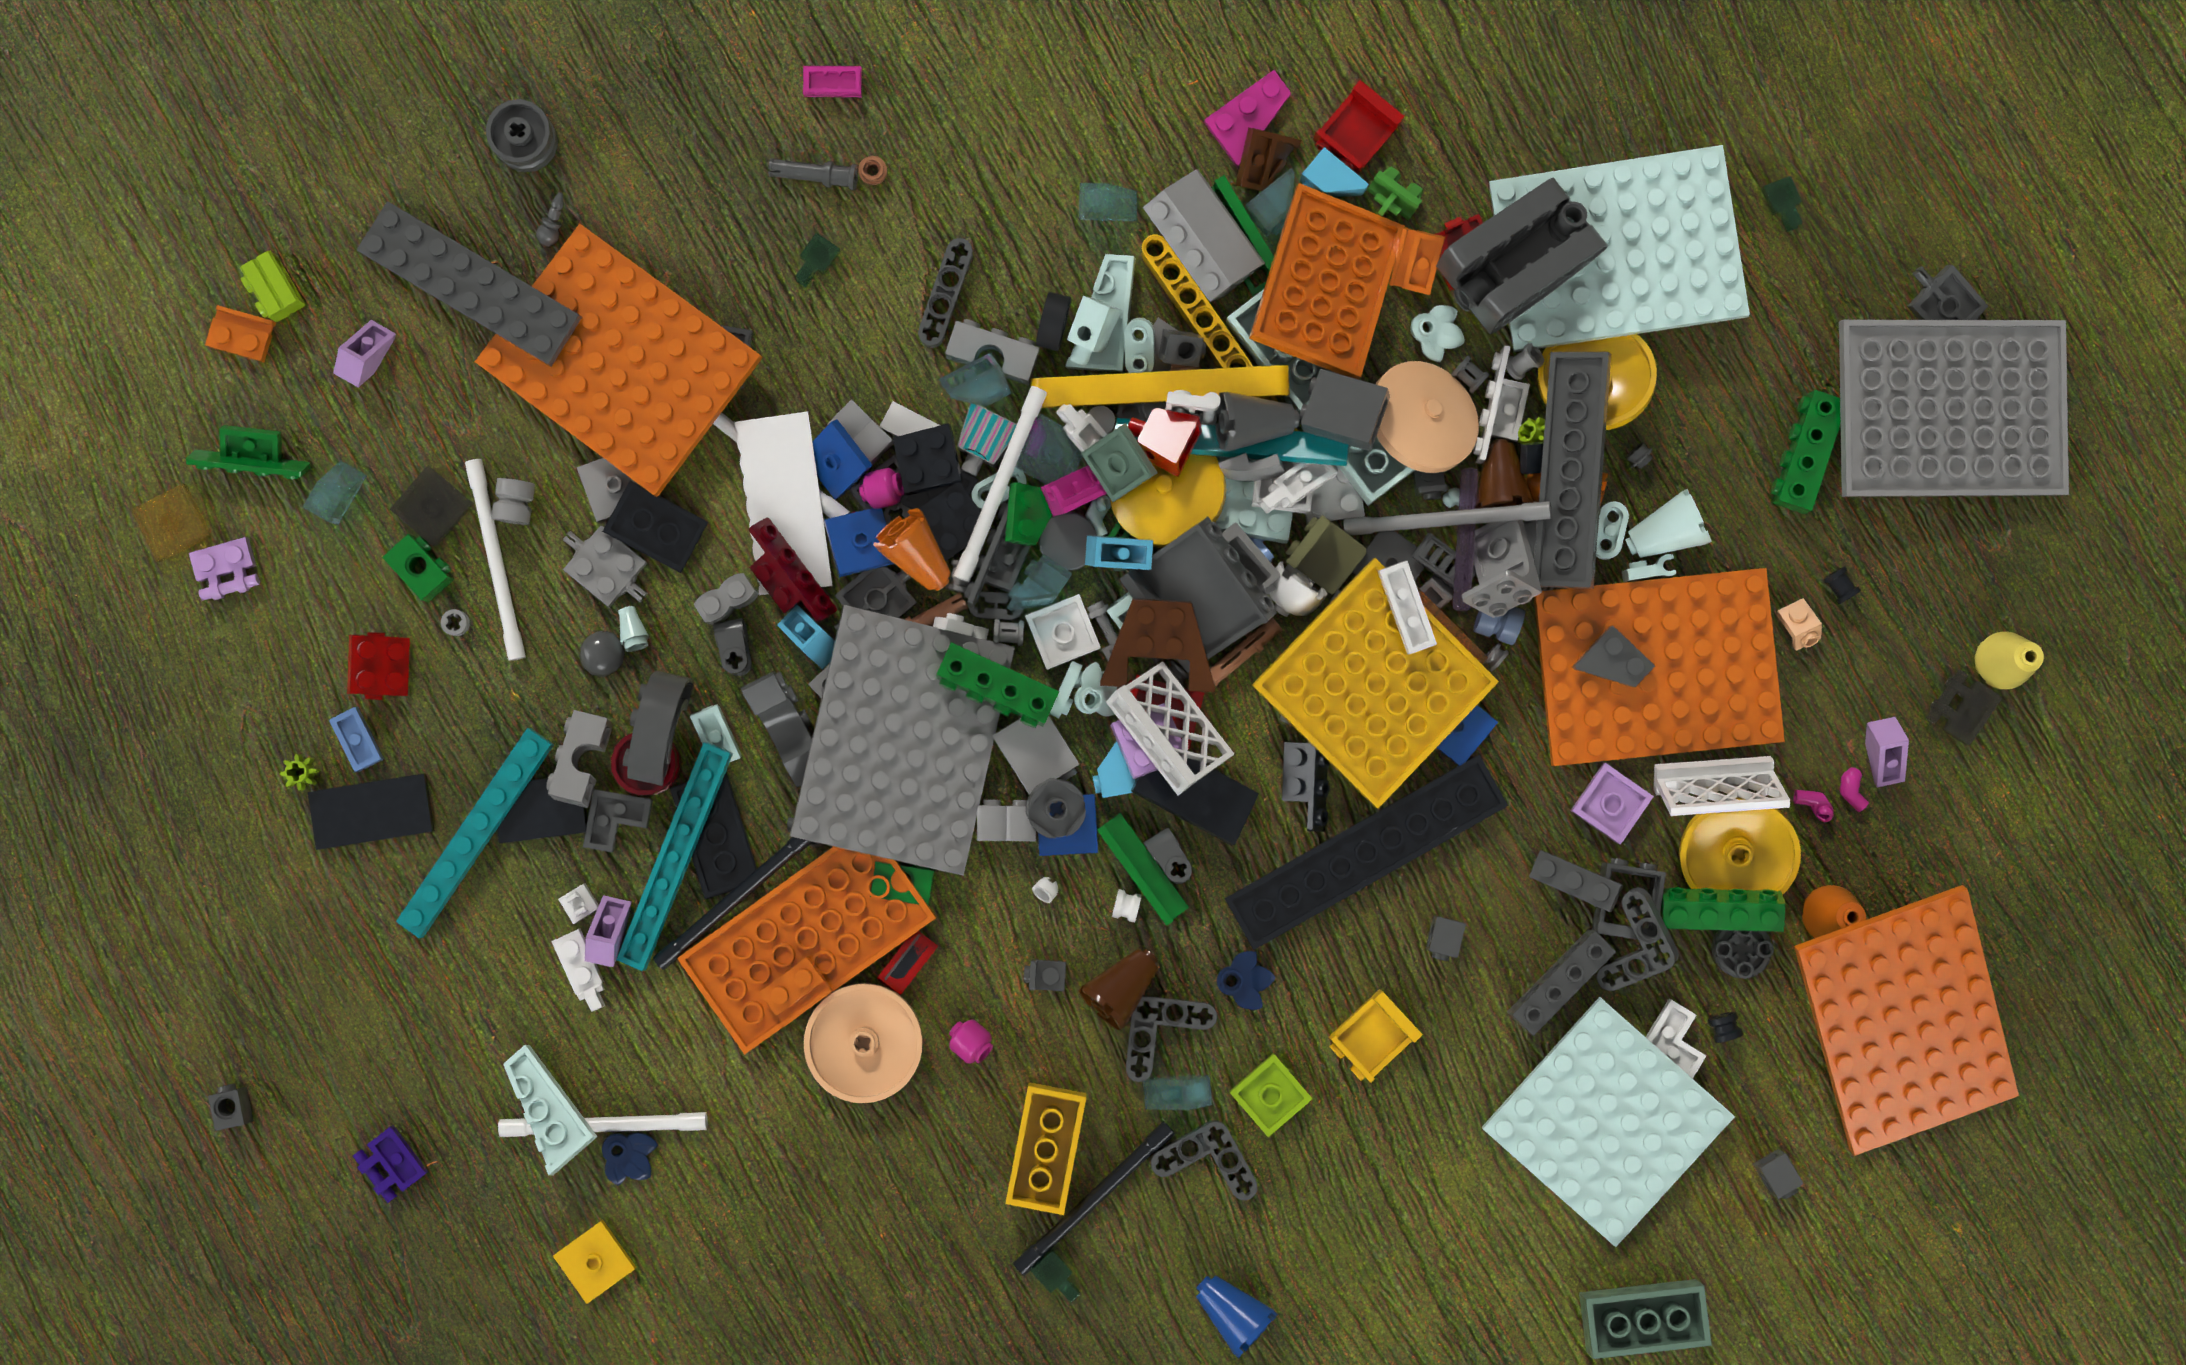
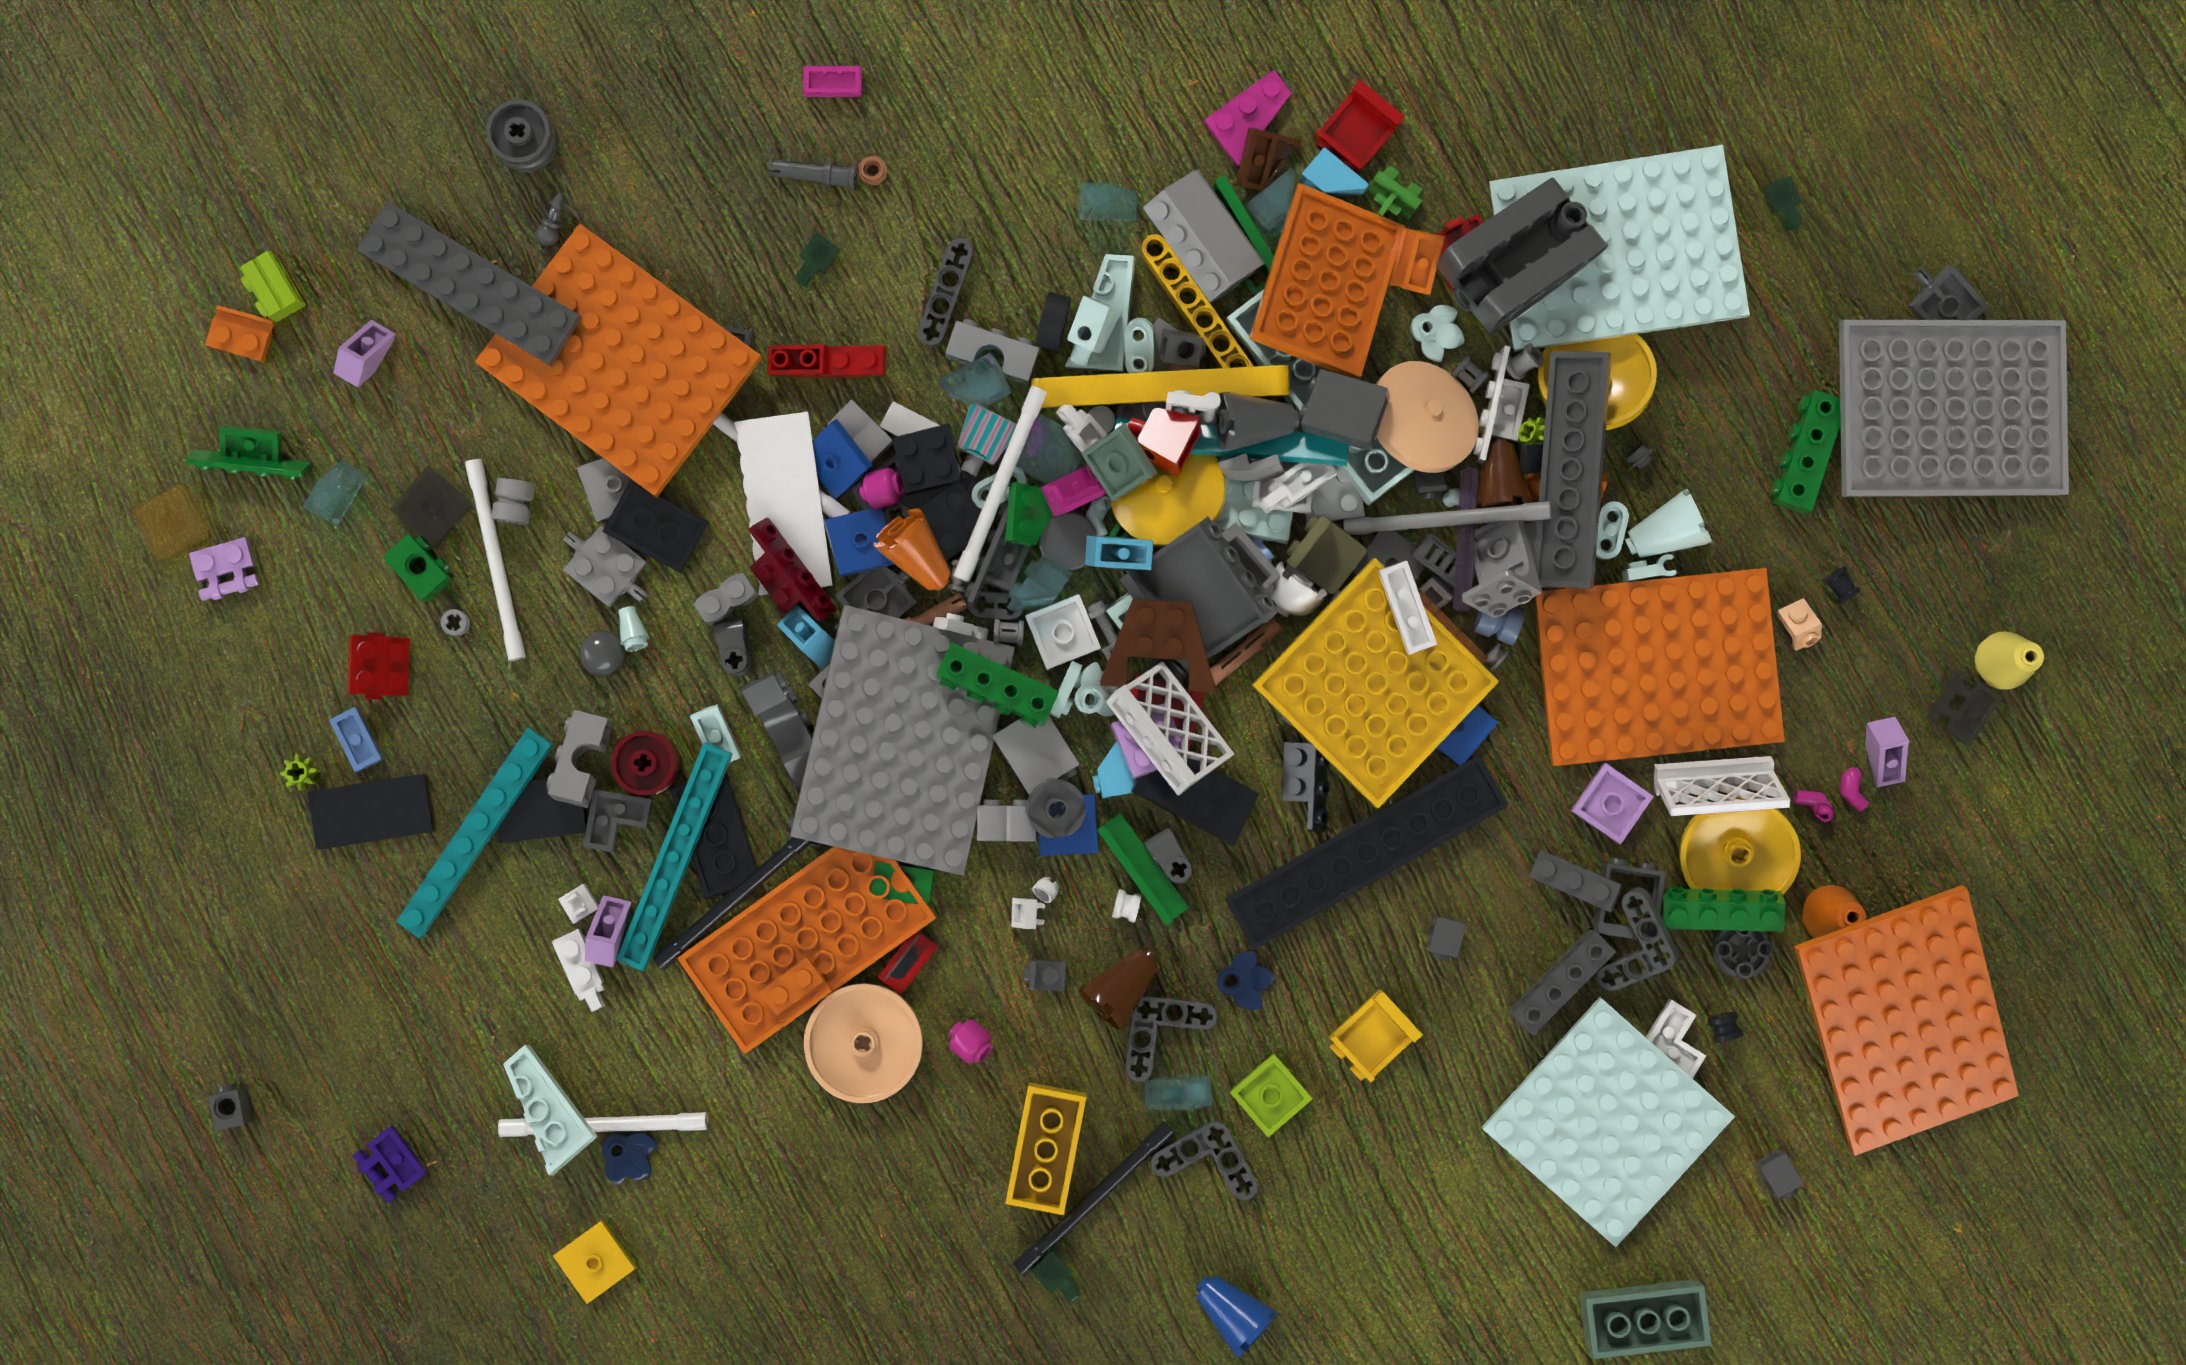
(655, 726): dark grey brick -> none
(827, 361): none -> red slope
(1025, 912): none -> white tile
(1615, 659): dark grey wing -> none

